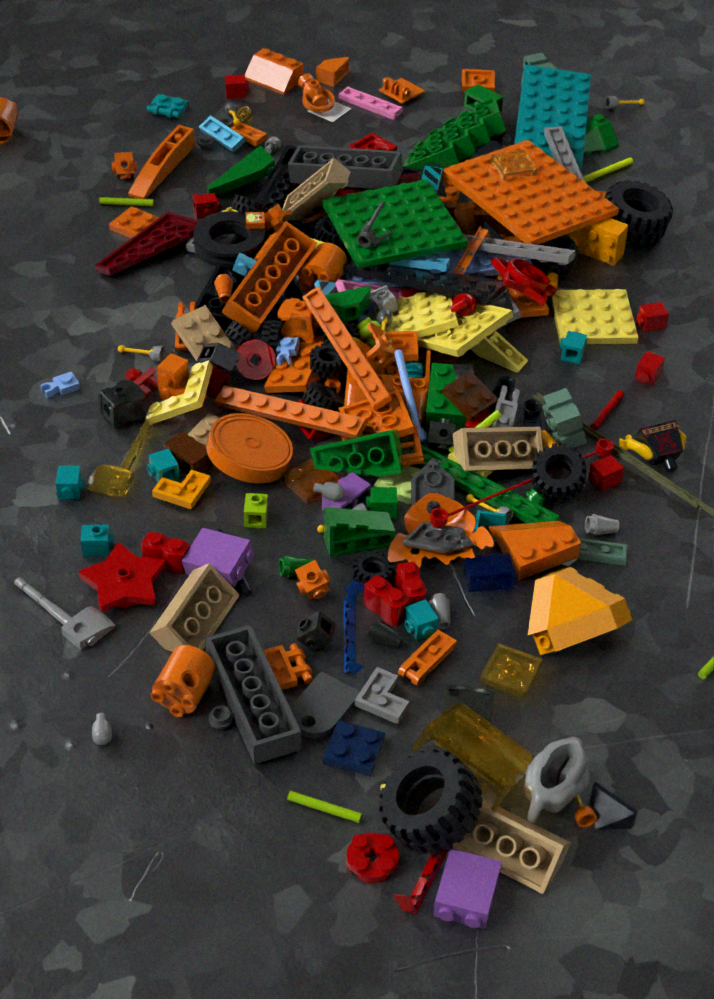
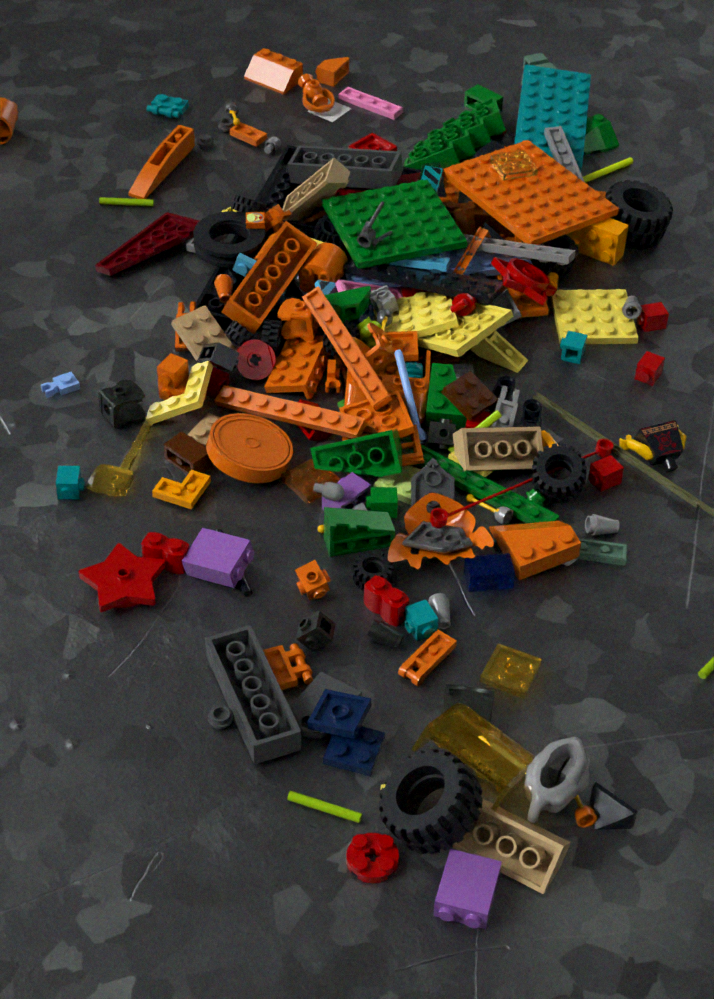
(82, 629): light grey piece -> none
(96, 540): teal brick -> none
(101, 730): light grey cylinder -> none
(124, 159): orange brick -> none
(132, 222): orange plate -> none
(144, 381): red hips -> none
(156, 353): hinge -> none
(163, 465): teal brick -> none
(183, 680): orange cylinder -> none
(195, 610): tan slope -> none
(205, 205): red brick -> none
(222, 134): medium azure plate -> none
(236, 86): red brick -> none
(244, 114): clear yellow tile -> none
(249, 169): green wedge -> none
(255, 510): lime brick -> none
(286, 348): light blue plate -> none
(289, 563): green cone -> none
(322, 397): black tyre -> none
(326, 368): black tyre -> none
(339, 713): none -> dark blue plate
(353, 590): blue piece -> none
(377, 696): light grey plate -> none
(400, 90): orange hinge -> none
(407, 904): red piece -> none
(409, 582): red brick -> none
(472, 77): orange plate -> none
(488, 519): teal bracket -> none
(563, 419): sand green brick -> none
(573, 610): light orange panel -> none
(607, 410): red bar -> none
(612, 102): hinge -> none
(631, 308): none -> light grey cone

